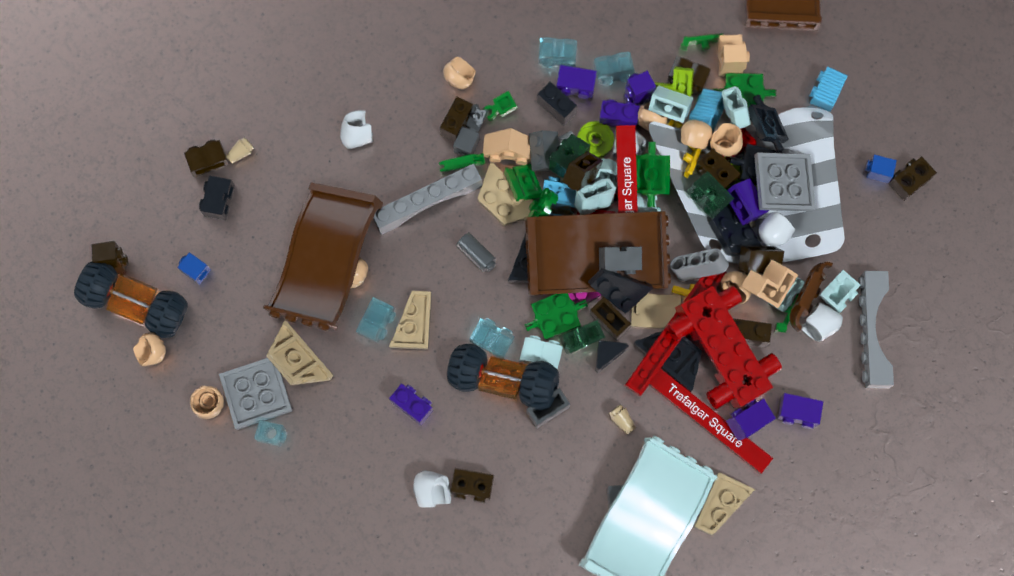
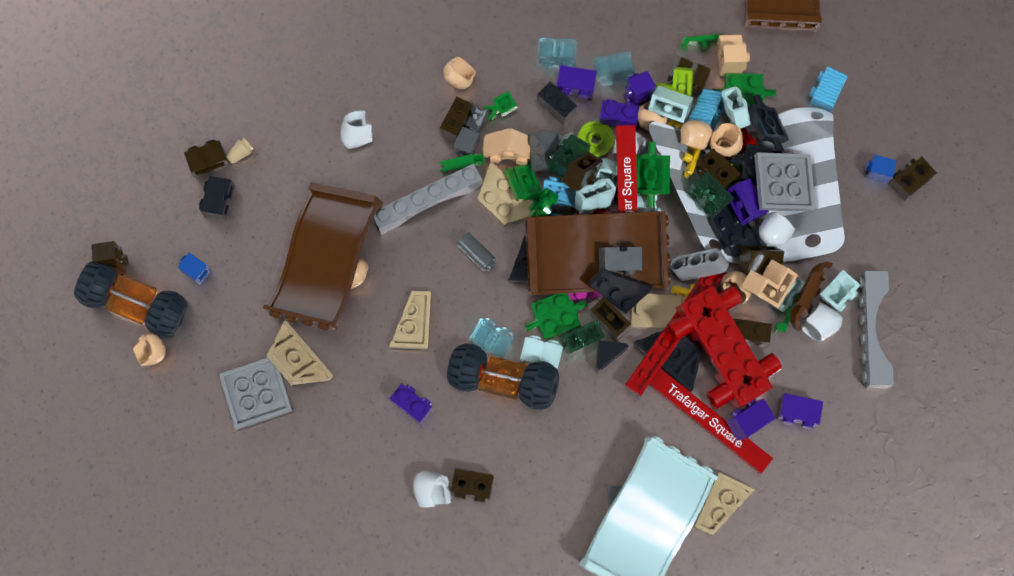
(206, 402): light nougat hair -> none
(263, 429): clear light blue brick -> none
(375, 320): clear light blue brick -> none
(540, 417): dark grey brick -> none
(622, 419): tan cone -> none

